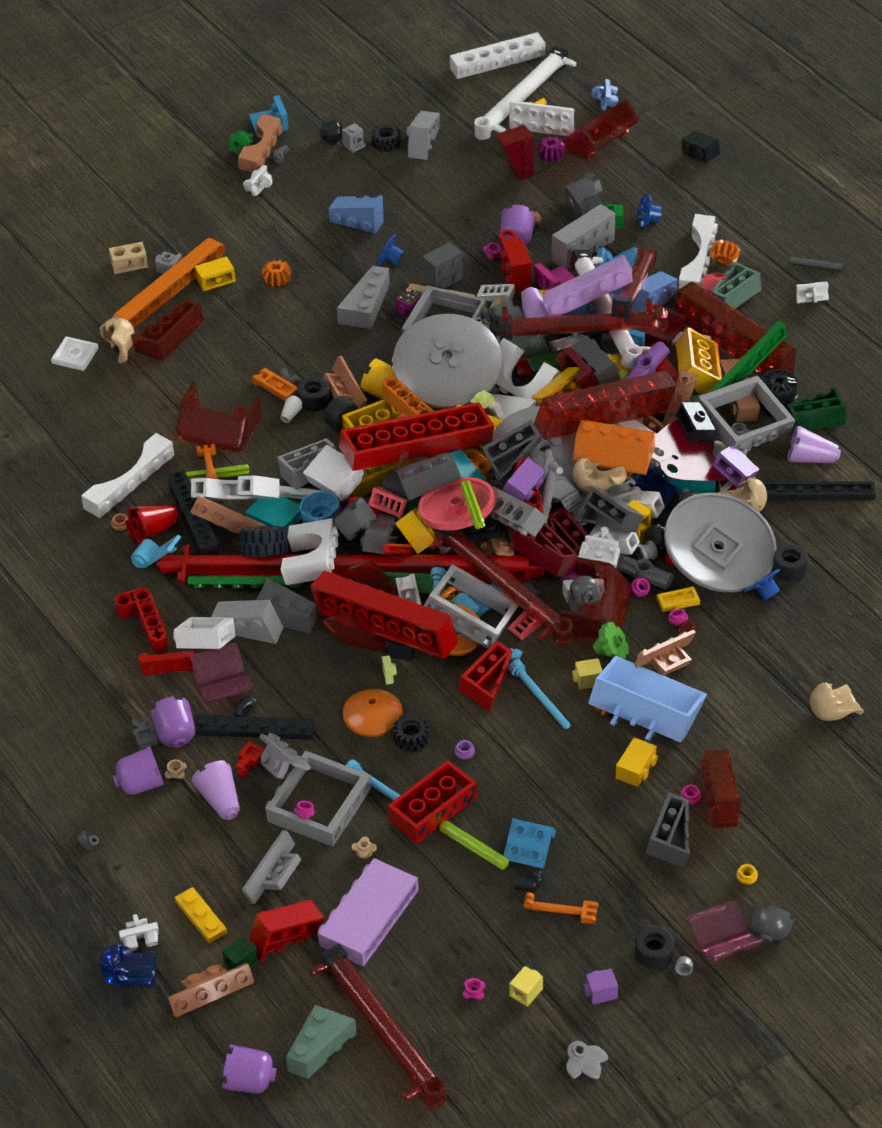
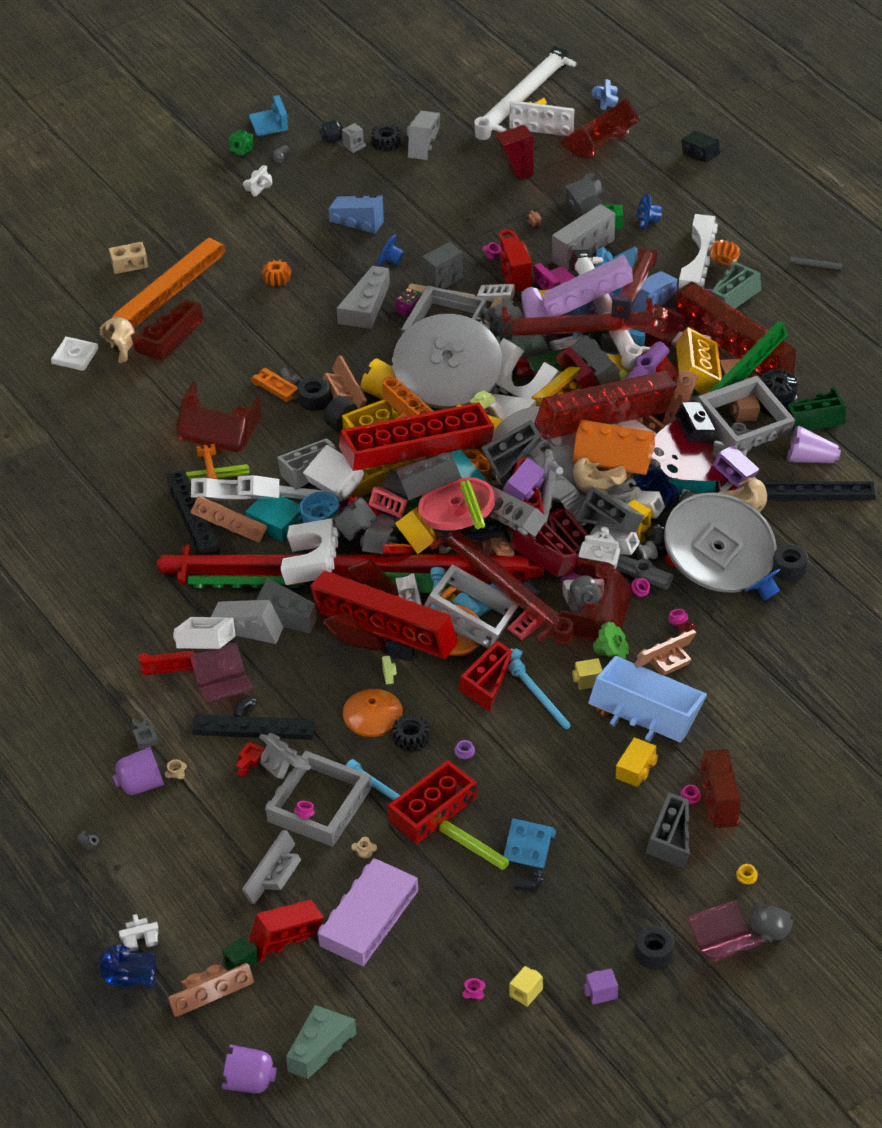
(104, 496): white arch -> none
(118, 522): nougat plate -> none
(141, 604): red beam -> none
(149, 521): red cone -> none
(149, 552): medium azure door -> none
(166, 261): light grey brick -> none
(173, 722): medium lavender cylinder -> none
(201, 915): yellow plate -> none
(215, 273): yellow brick -> none
(218, 788): lavender cone -> none
(254, 156): nougat arch -> none
(263, 541): black wheel -> none
(291, 408): white cone -> none
(336, 963): clear red piece -> none
(497, 55): white brick -> none
(518, 220): medium lavender cylinder -> none
(551, 149): magenta gear -> none
(587, 912): orange hinge -> none
(587, 1062): light grey plate -> none
(678, 599): yellow plate -> none
(684, 966): light grey hinge -> none
(712, 280): coral slope -> none
(812, 292): white hips -> none
(834, 703): tan piece -> none

